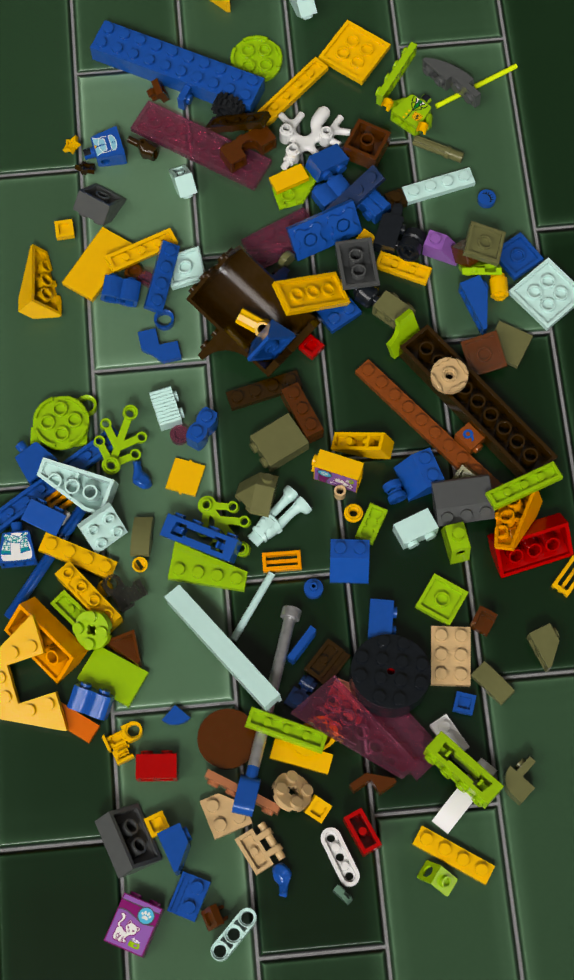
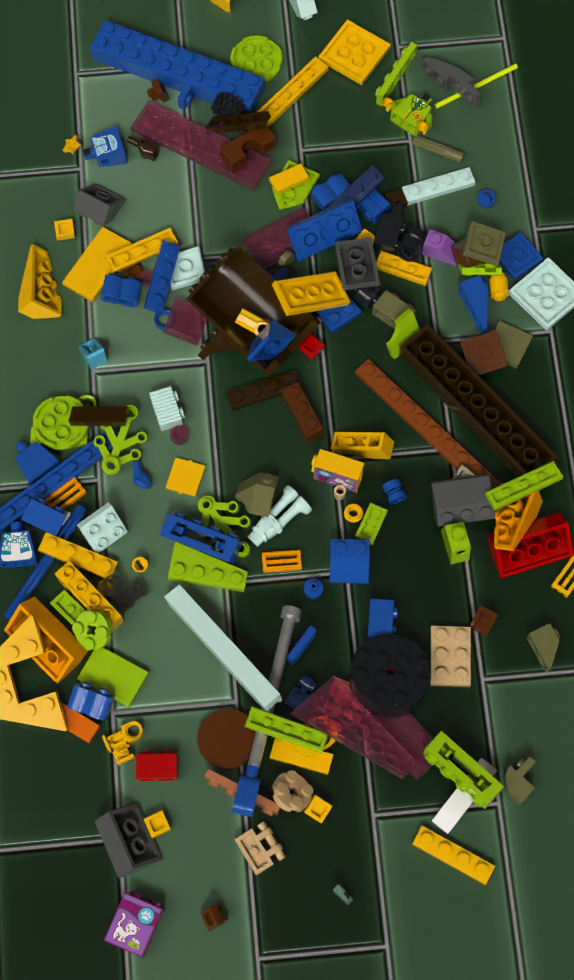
(80, 486): light aqua wedge -> none
(85, 168): dark brown piece -> none
(93, 353): none -> medium azure slope
(99, 416): none -> dark brown tile
(127, 646): reddish brown slope -> none
(141, 537): olive slope -> none
(164, 352): blue tile -> none
(176, 717): blue tile -> none
(176, 845): blue slope -> none
(183, 181): light aqua slope -> none
(185, 322): none -> clear pink plate
(189, 896): blue plate -> none
(199, 431): blue brick -> none
(220, 816): tan plate -> none
(224, 940): light aqua beam -> none
(252, 606): light aqua bar -> none
(278, 443): olive brick -> none
(282, 876): blue animal -> none
(320, 134): white plant -> none
(327, 163): blue brick -> none
(327, 662): dark brown plate -> none
(339, 847): white plate -> none
(362, 832): red brick -> none
(366, 144): reddish brown brick -> none
(379, 783): reddish brown slope -> none
(415, 529): light aqua brick -> none
(418, 473): blue slope -> none
(439, 878): lime bracket -> none
(441, 600): lime tile -> none
(447, 727): white plate -> none
(452, 367): tan plate -> none
(464, 703): blue plate -> none
(469, 439): dark orange brick -> none
(493, 683): olive slope -> none

